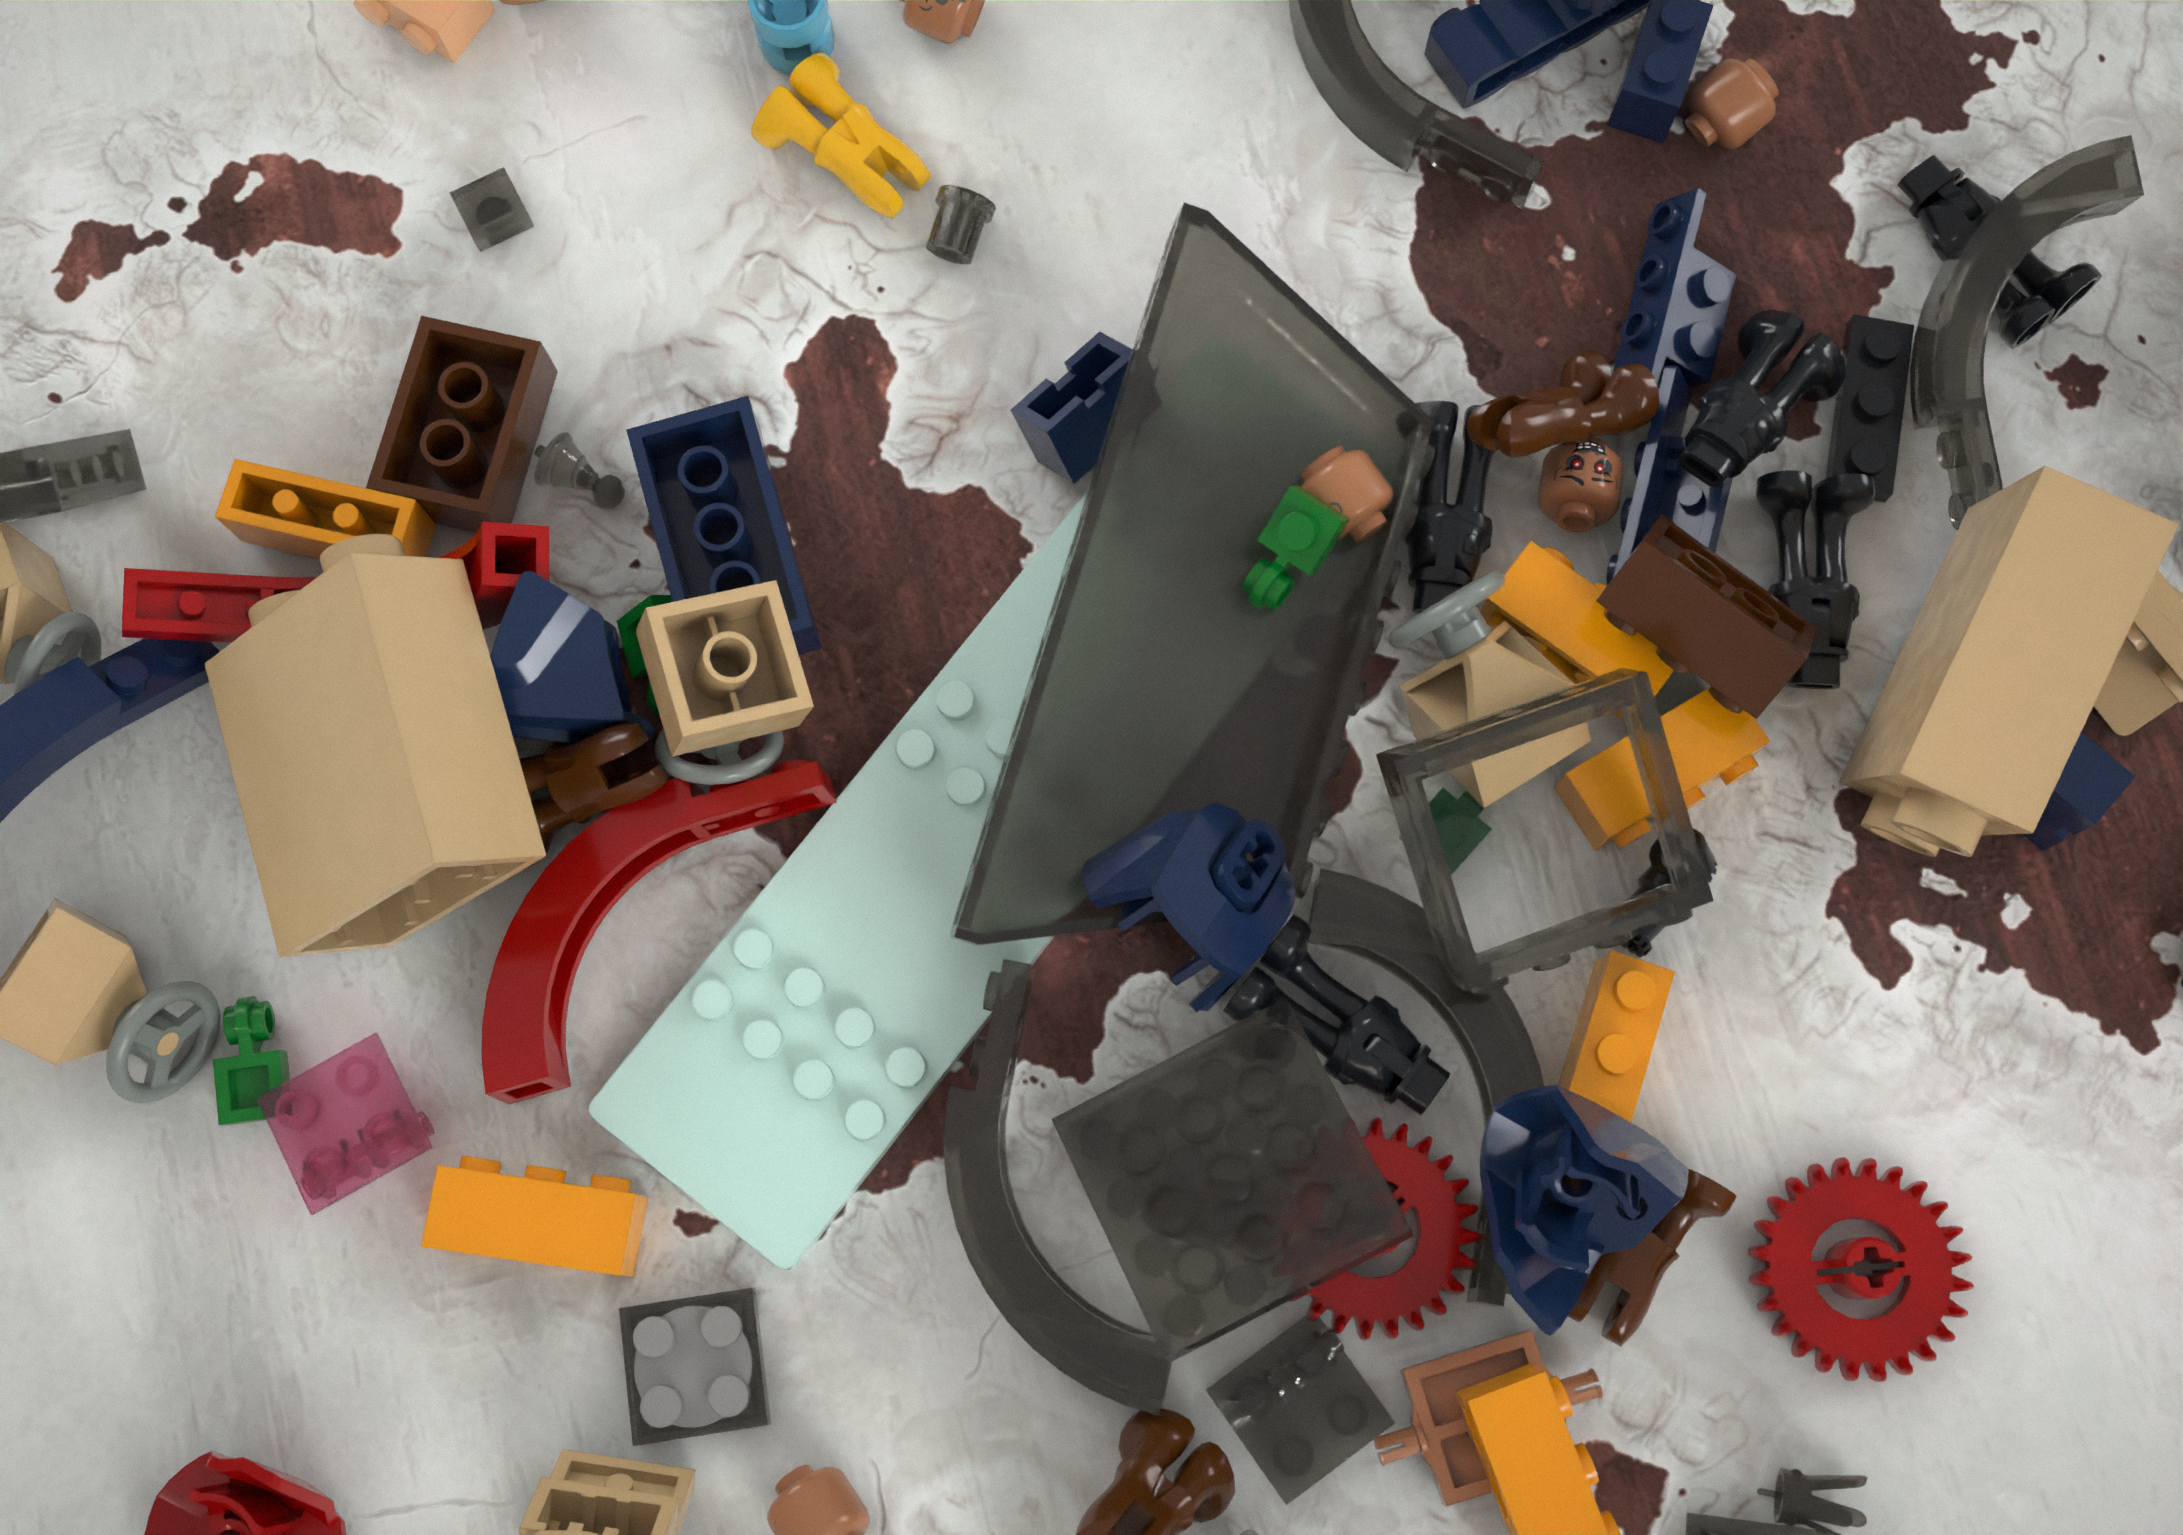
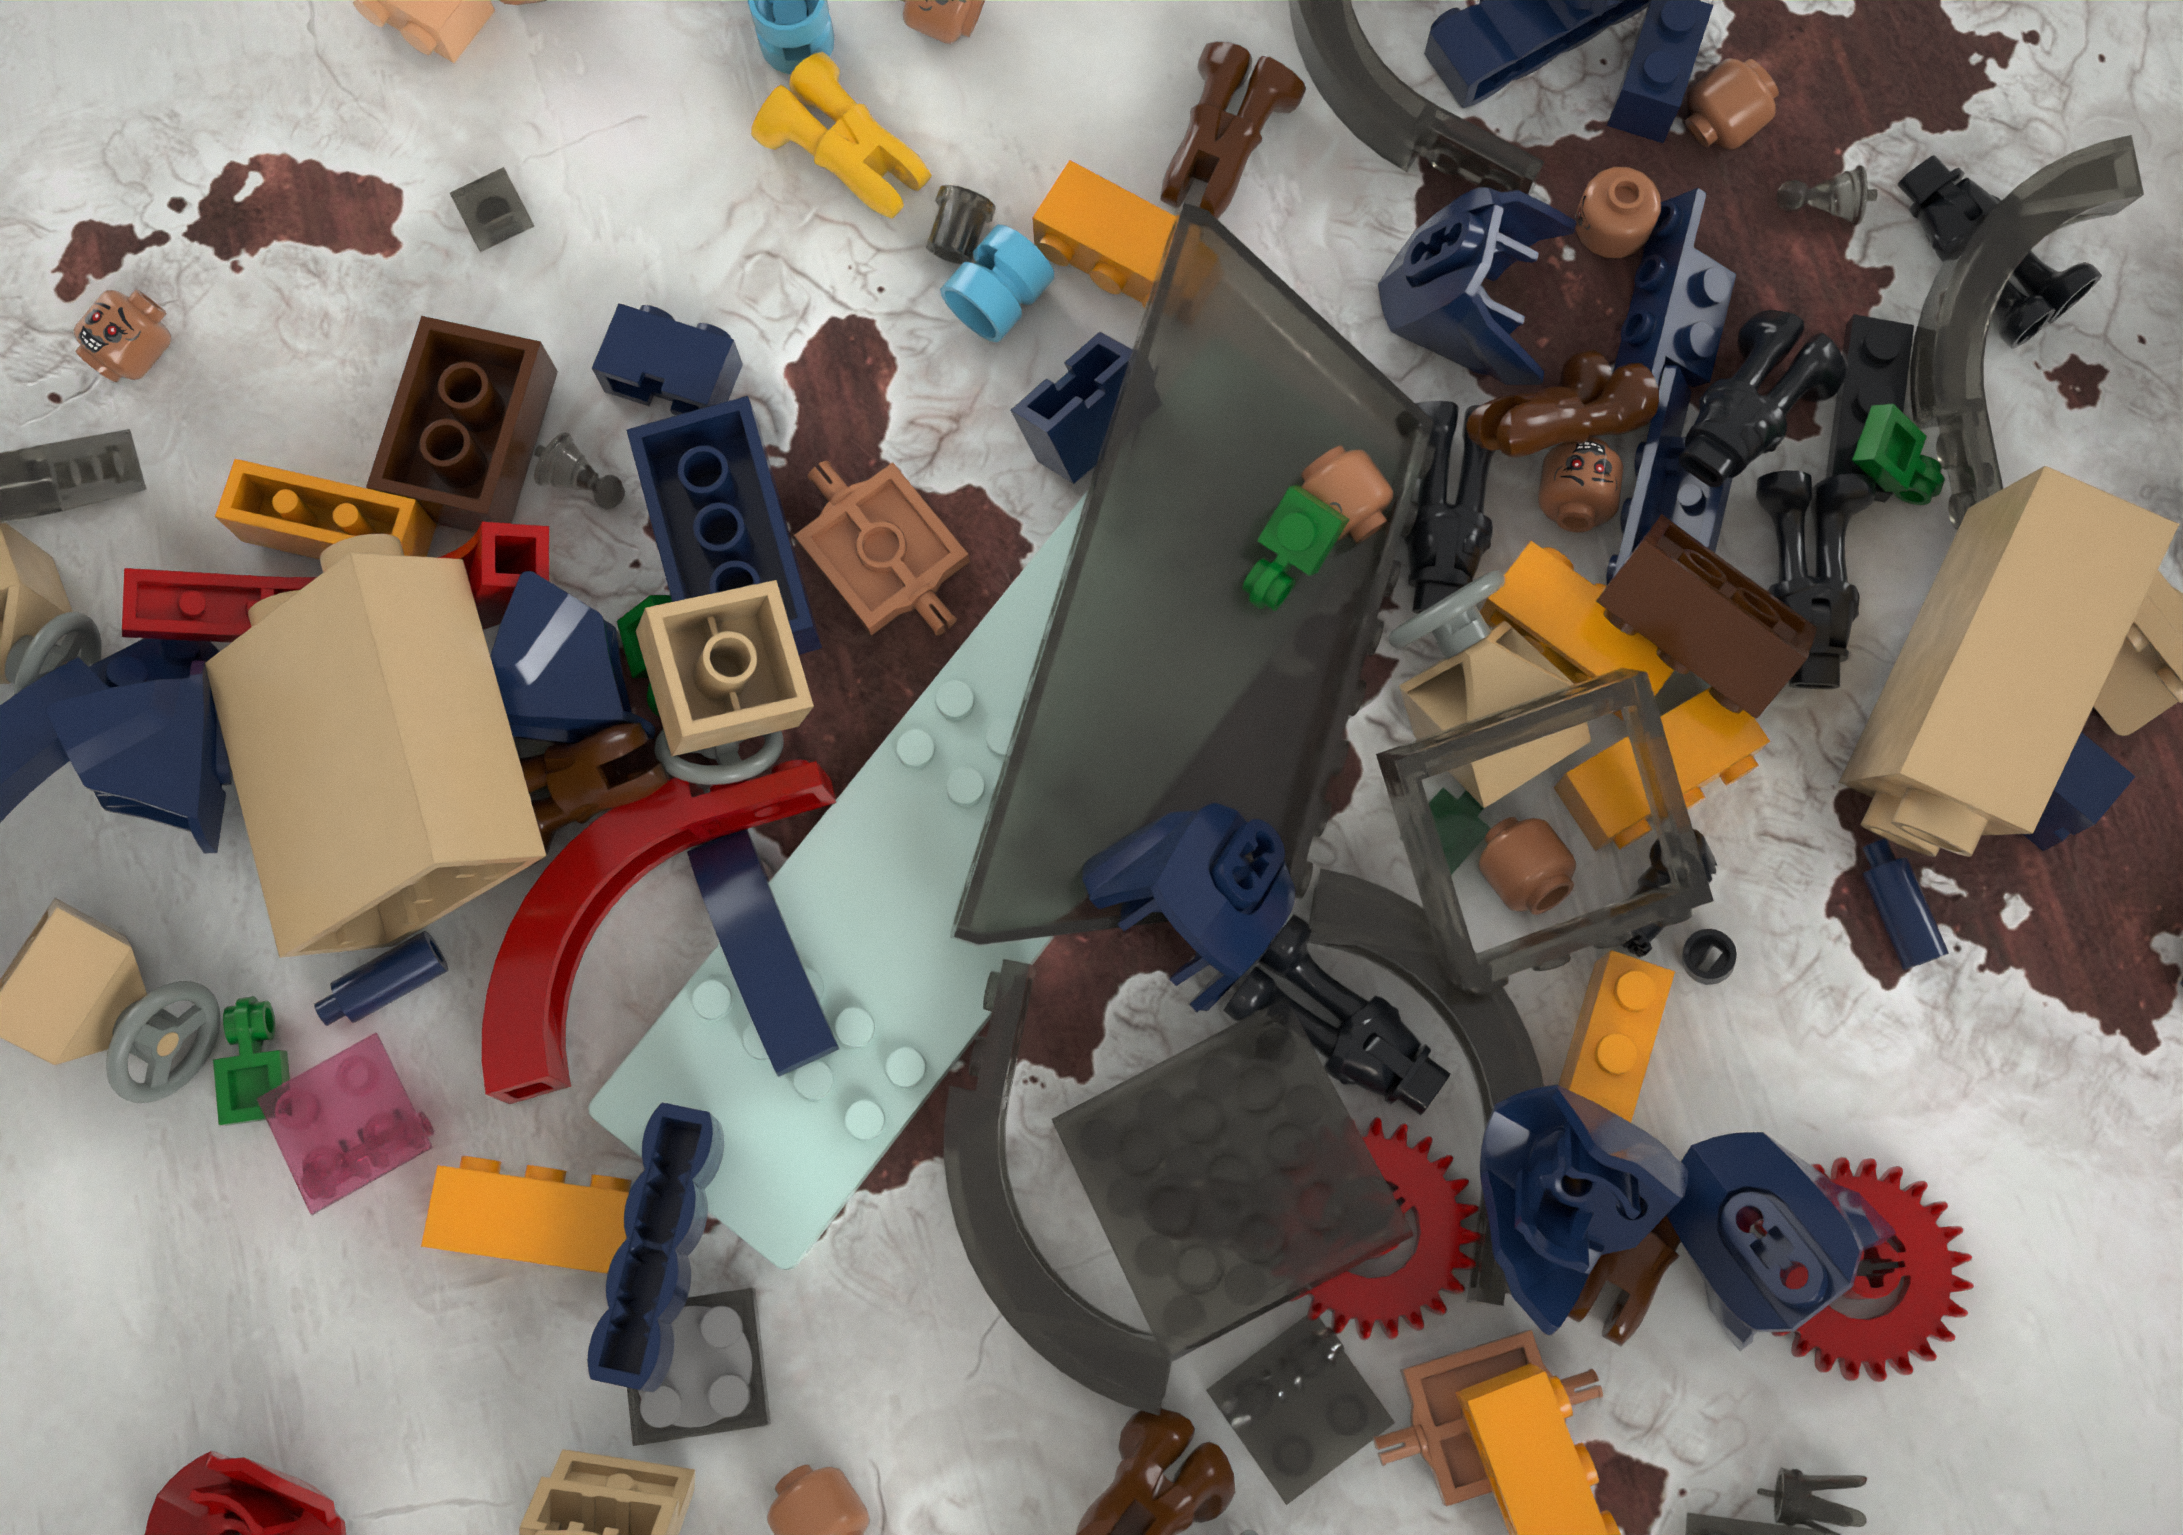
(122, 335): none -> nougat head
(151, 751): none -> dark blue piece
(383, 980): none -> dark blue cylinder
(652, 1266): none -> dark blue brick
(663, 358): none -> dark blue brick
(761, 952): none -> dark blue slope
(881, 548): none -> nougat plate
(1004, 275): none -> medium azure wheel
(1102, 231): none -> light orange brick
(1222, 142): none -> reddish brown piece
(1435, 281): none -> dark blue piece
(1527, 865): none -> nougat head
(1617, 212): none -> nougat head
(1698, 947): none -> black hinge
(1806, 1222): none -> dark blue piece
(1841, 196): none -> clear smoke piece
(1892, 456): none -> green plate
(1902, 907): none -> dark blue cylinder

